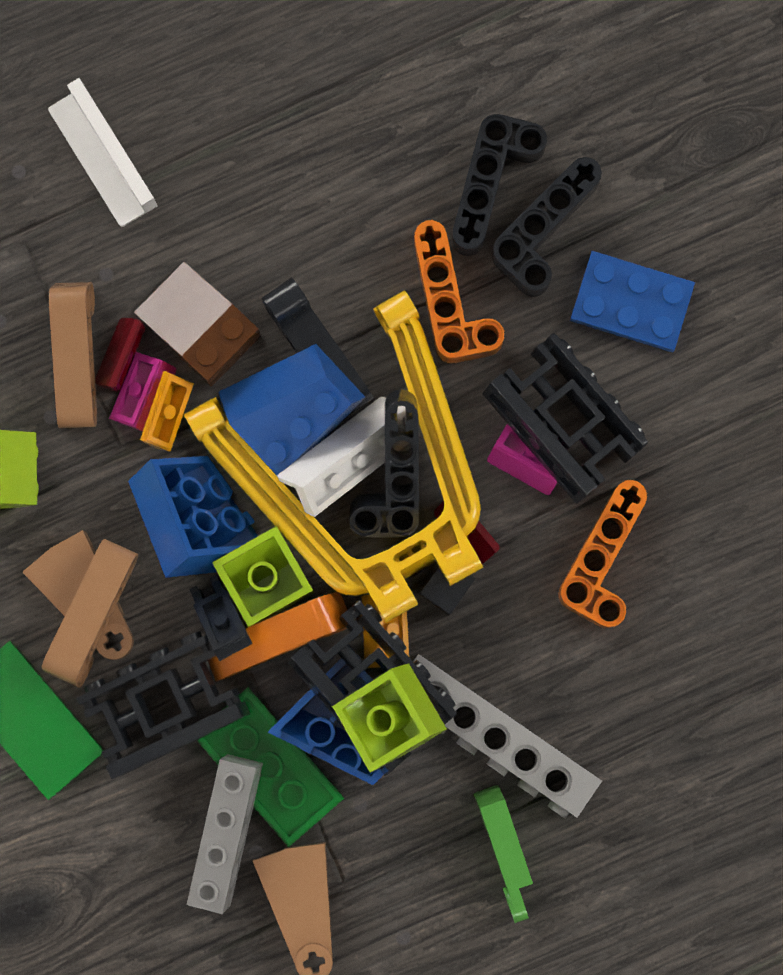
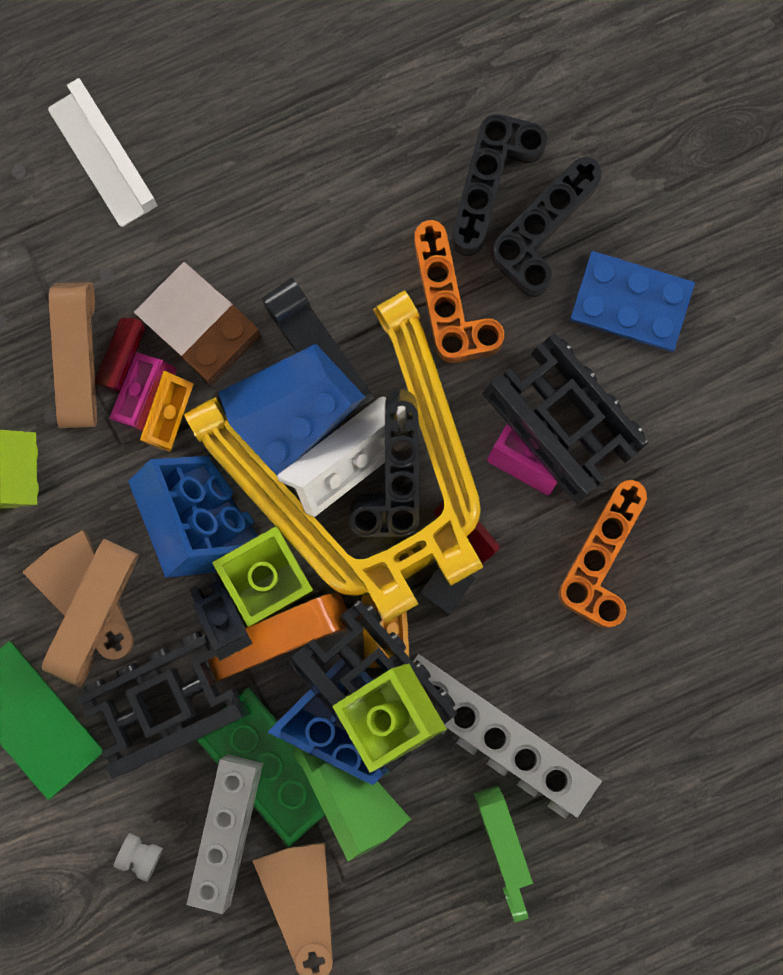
(138, 857): none -> light grey wheel
(356, 810): none -> bright green piece

